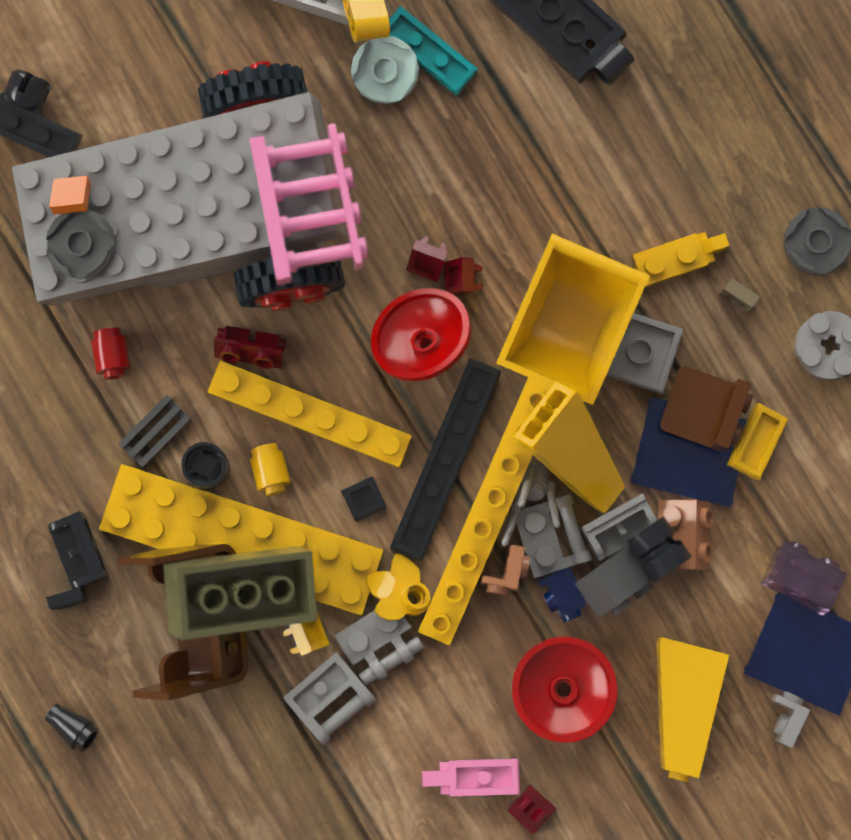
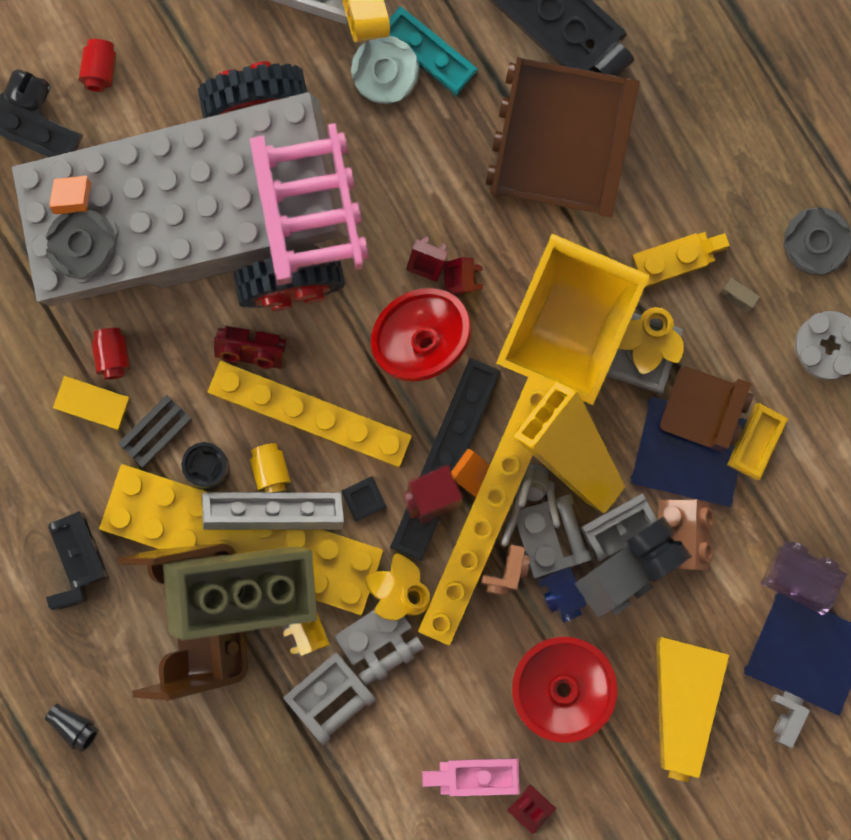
(91, 403): none -> yellow tile
(97, 65): none -> red brick
(271, 511): none -> light grey plate
(432, 495): none -> dark red brick
(470, 472): none -> orange tile
(563, 136): none -> reddish brown panel
(649, 345): none -> yellow plate

